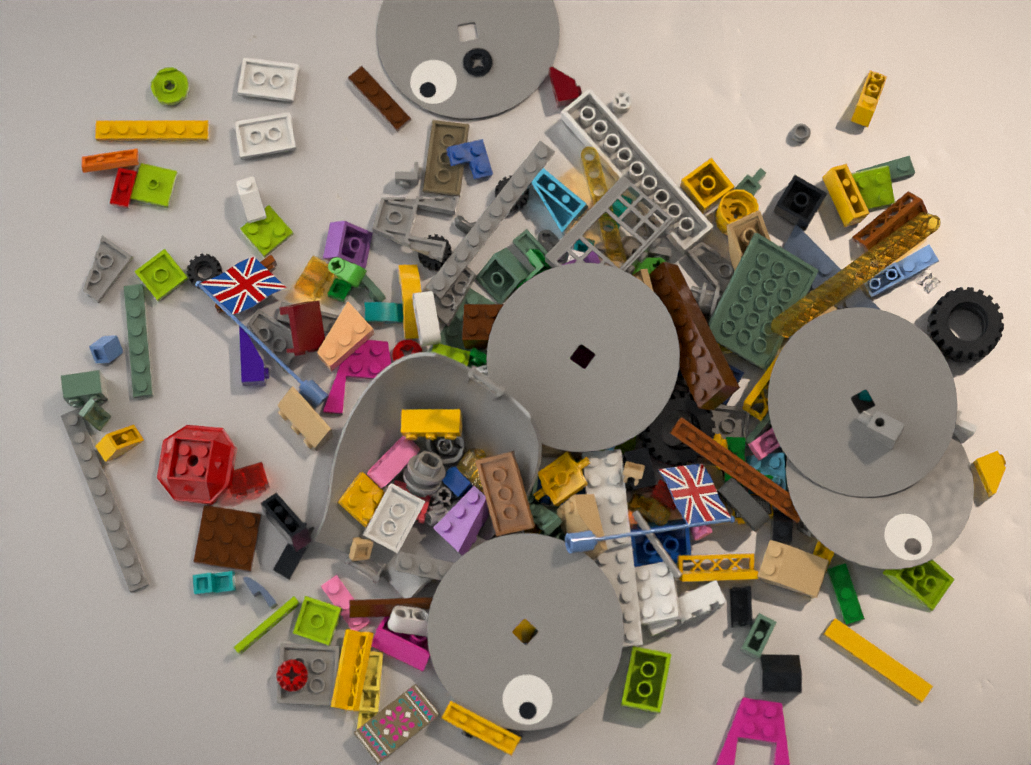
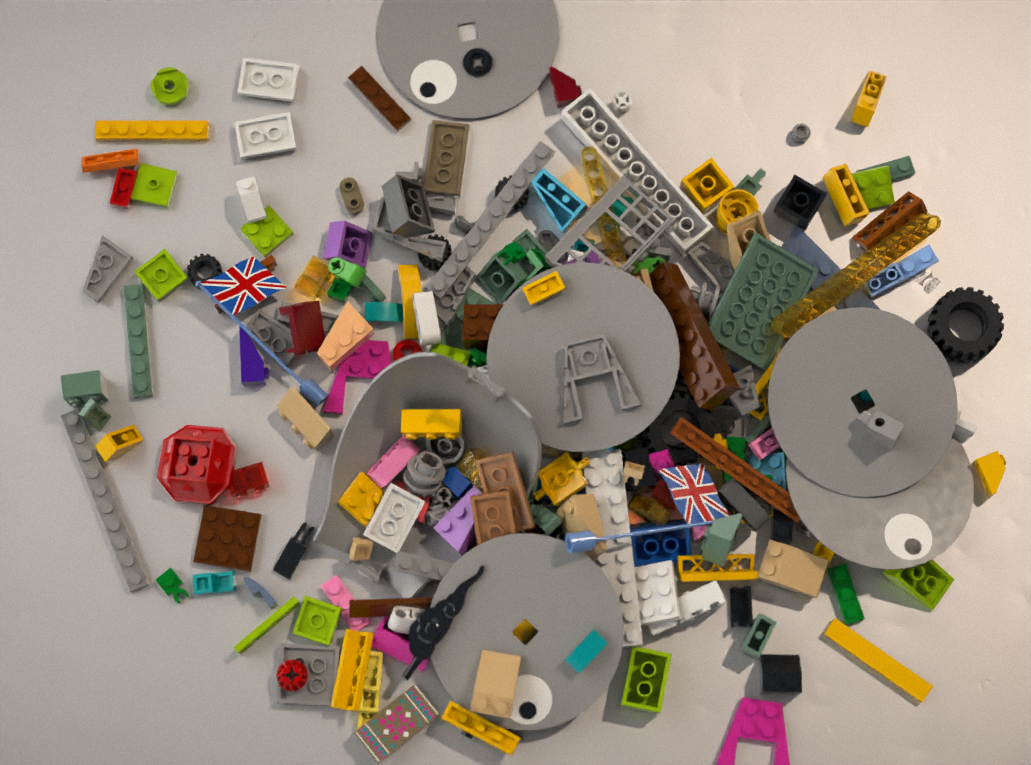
(106, 349): medium blue panel -> none
(171, 583): none -> green plate
(286, 522): black brick -> none
(351, 195): none -> dark tan plate
(407, 207): none -> dark grey slope
(435, 623): none -> black piece
(474, 154): blue plate -> none
(492, 515): none -> medium nougat plate
(496, 683): none -> tan slope
(512, 253): none -> green plate
(544, 288): none -> yellow plate
(586, 651): none -> teal slope
(588, 359): none -> light grey wing
(657, 545): light grey bar -> none
(661, 460): none -> dark pink plate
(720, 539): none -> sand green slope
(746, 397): none -> light grey wing

